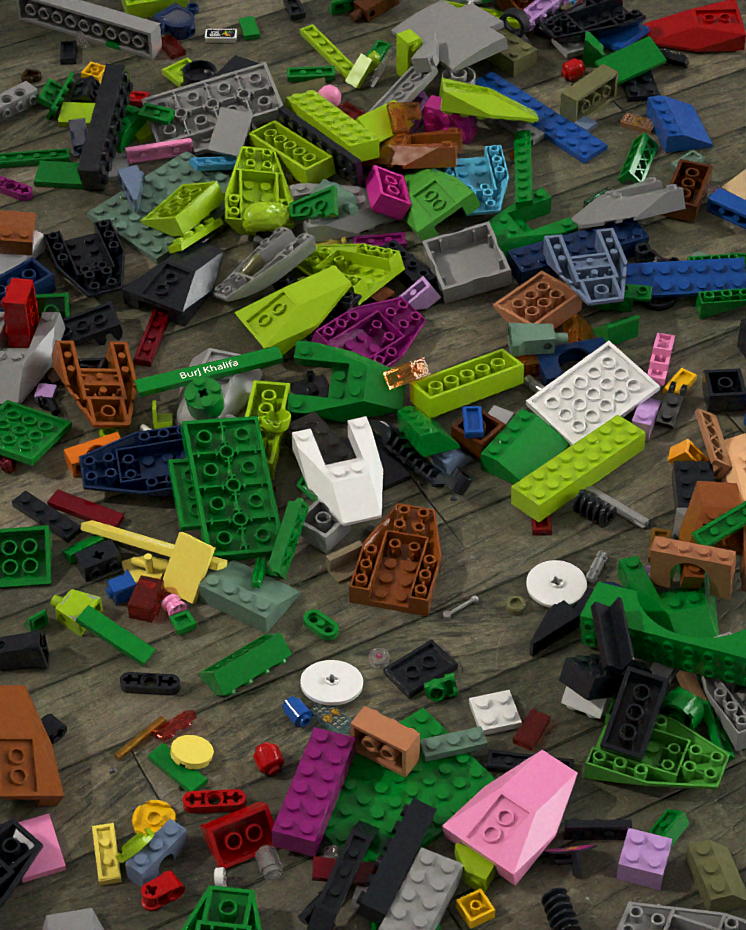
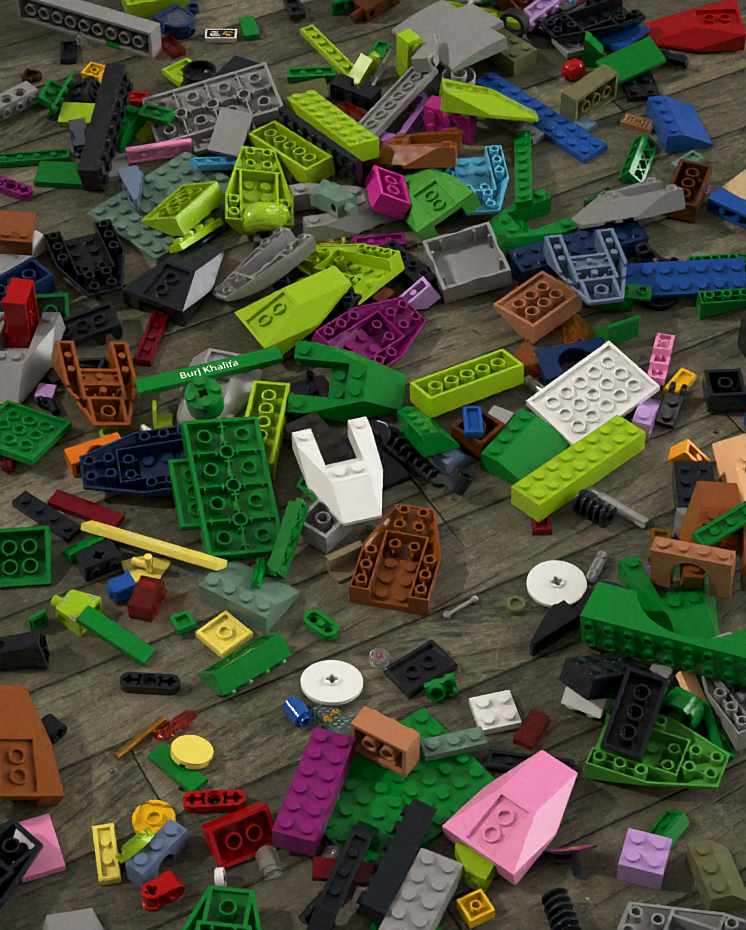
(173, 604): bright pink wheel -> none
(187, 567): light yellow tile -> none
(224, 634): none -> light yellow tile
(253, 265): olive cone -> none
(268, 758): red head -> none
(276, 422): lime hair -> none
(317, 205): green wing -> none
(331, 93): bright pink hair -> none
(343, 89): none -> black arch
(378, 123): lime tile -> none
(400, 113): clear orange plate -> none
(406, 373): clear orange slope -> none
(533, 339): sand green piece -> none
(596, 829): black plate -> none
(612, 636): black panel -> none
(714, 443): medium nougat fence -> none

